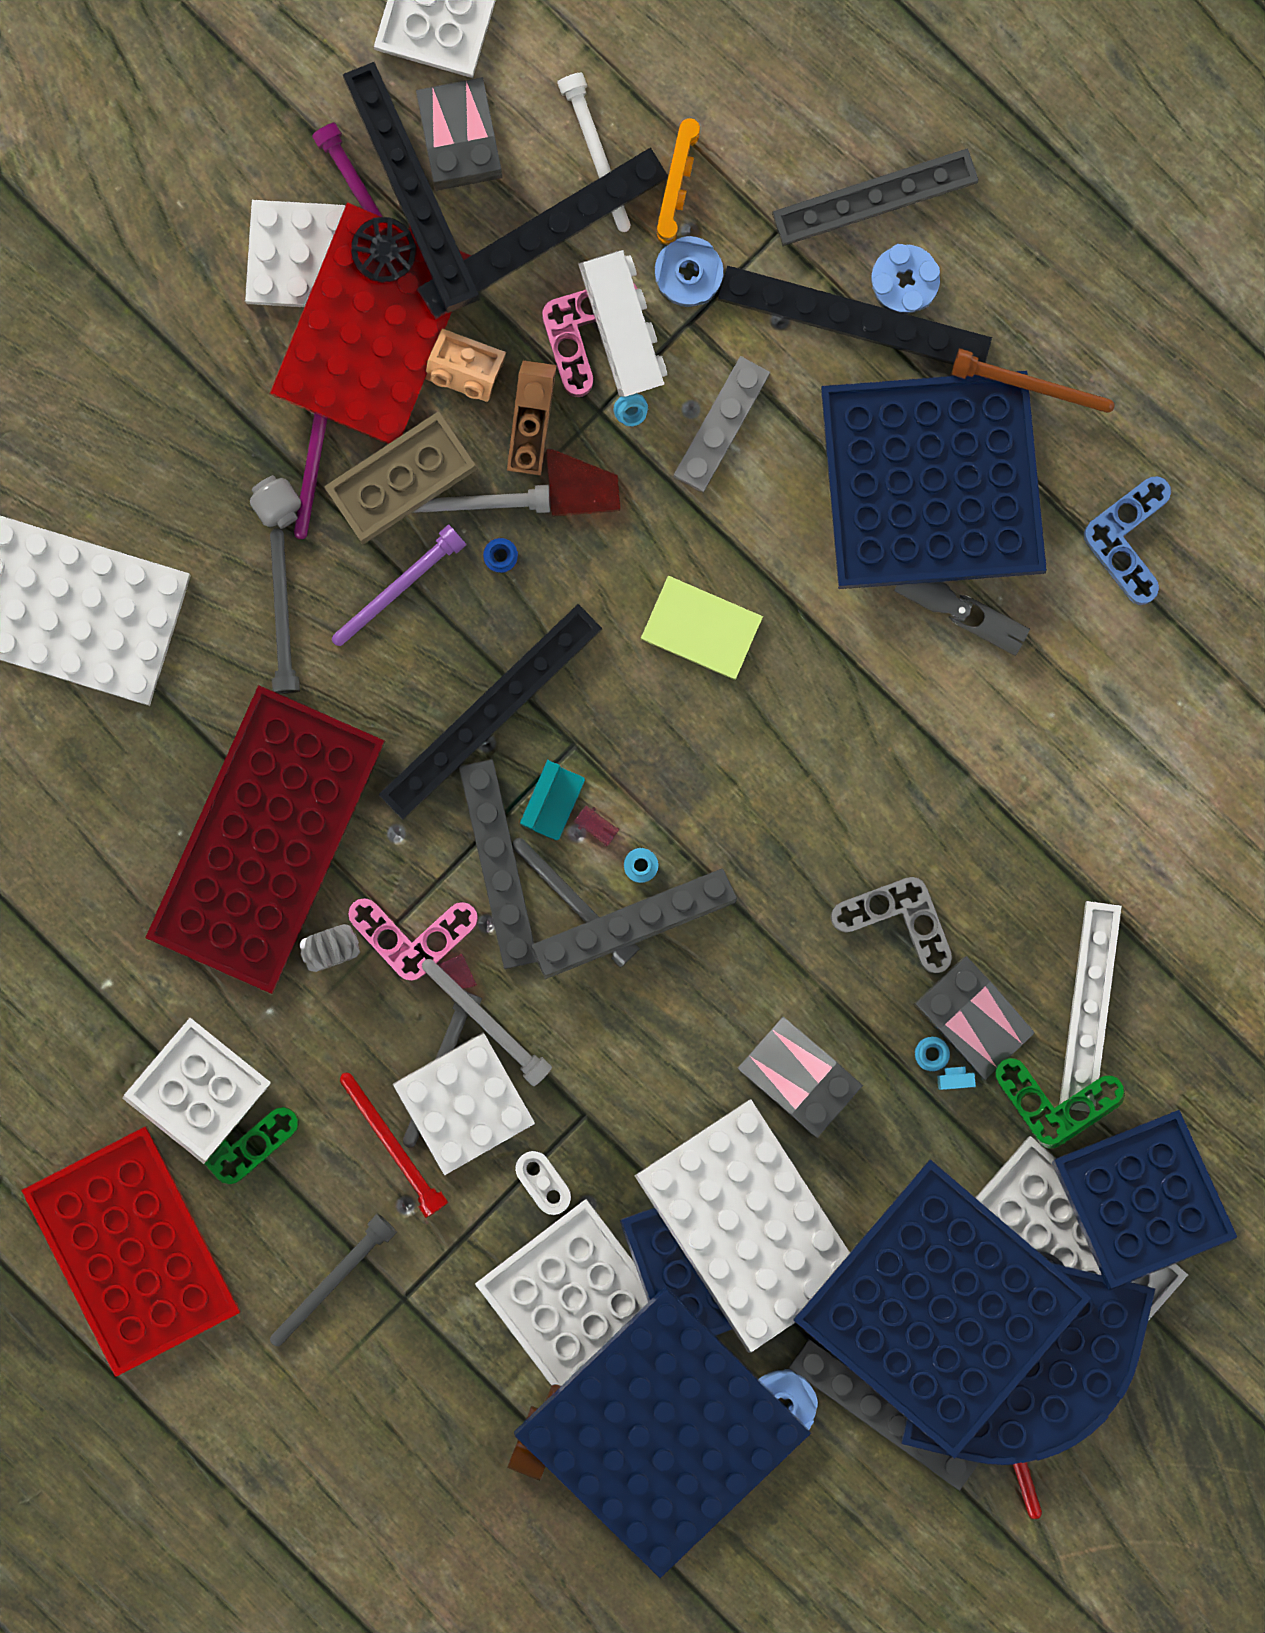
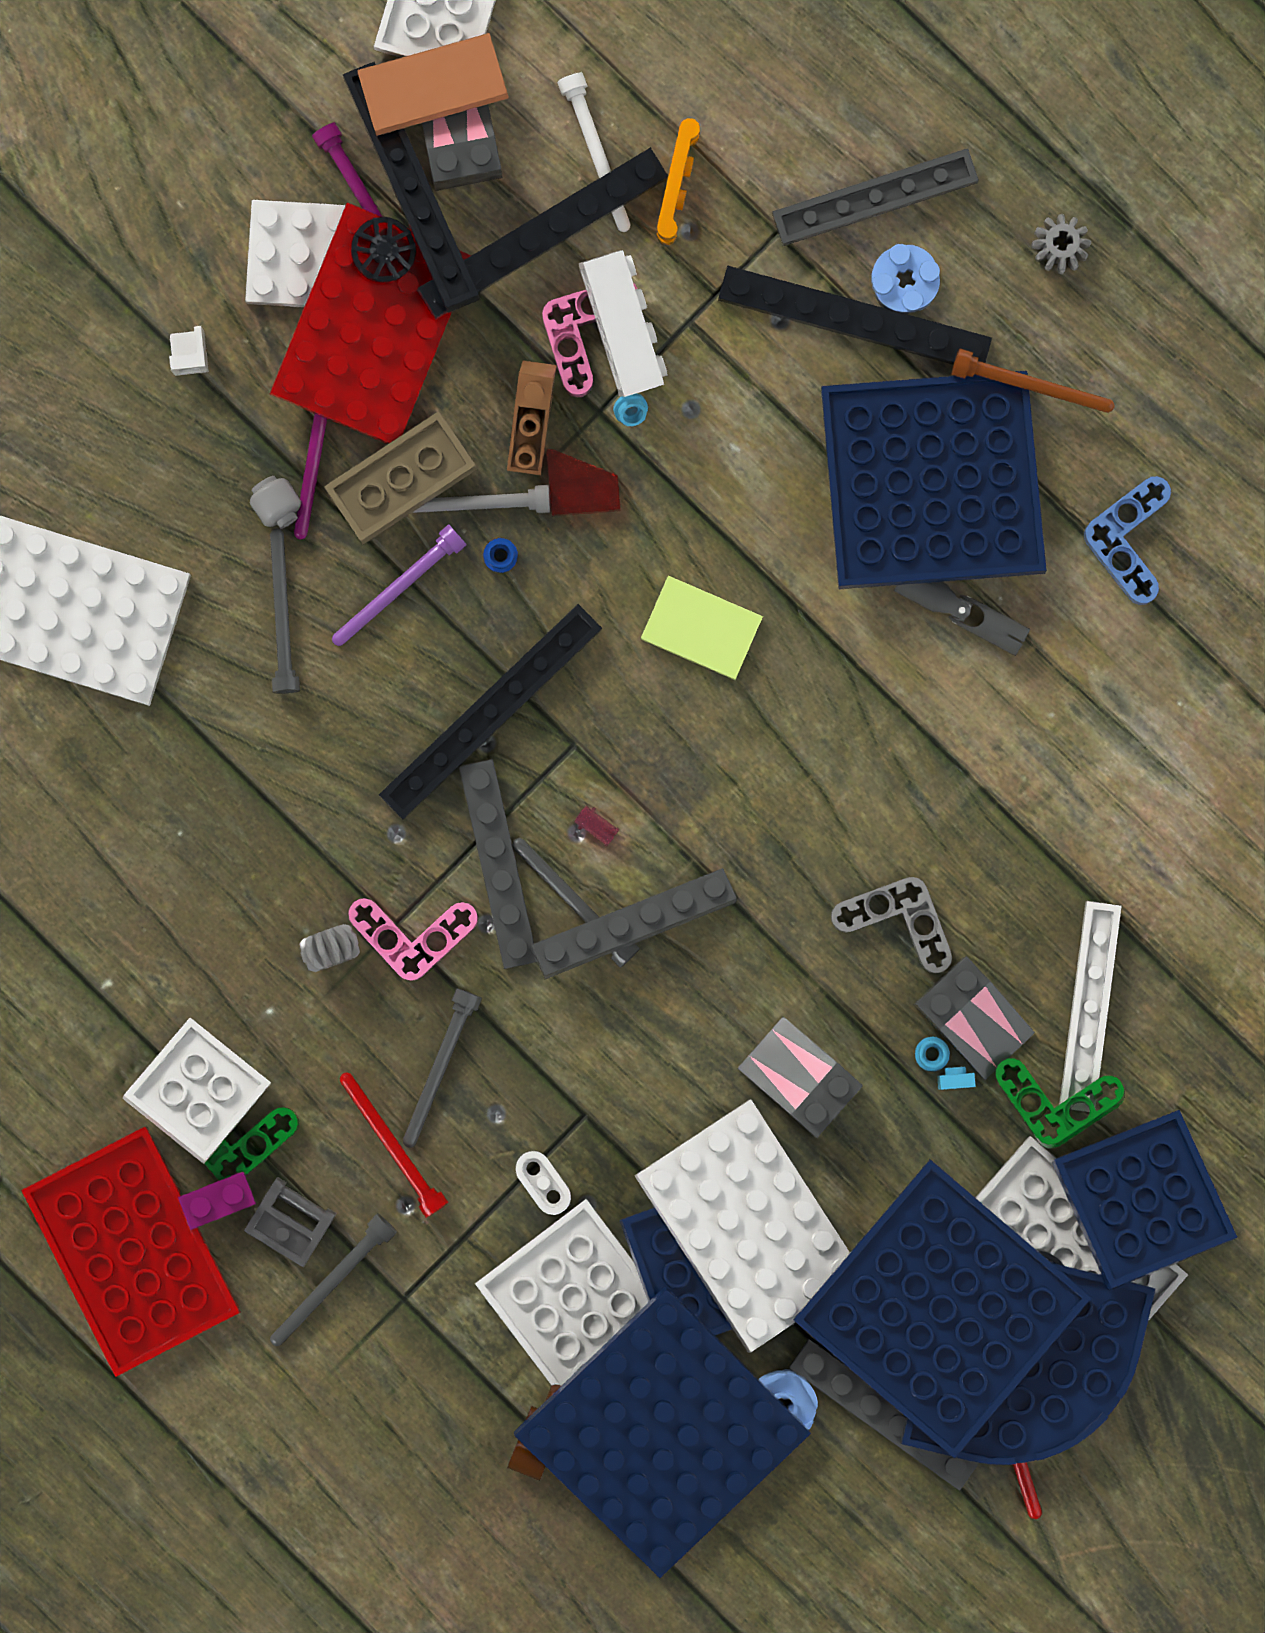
(188, 352): none -> white panel
(217, 1200): none -> magenta plate
(265, 839): dark red plate -> none
(284, 1232): none -> flat silver plate
(432, 84): none -> nougat tile
(459, 971): clear pink tile -> none
(463, 1103): white plate -> none
(464, 365): light nougat bracket -> none
(533, 1067): light grey piece -> none
(552, 801): teal panel -> none
(632, 873): medium azure plate -> none
(676, 256): light blue plate -> none
(721, 424): light grey plate -> none
(1049, 237): none -> light grey gear

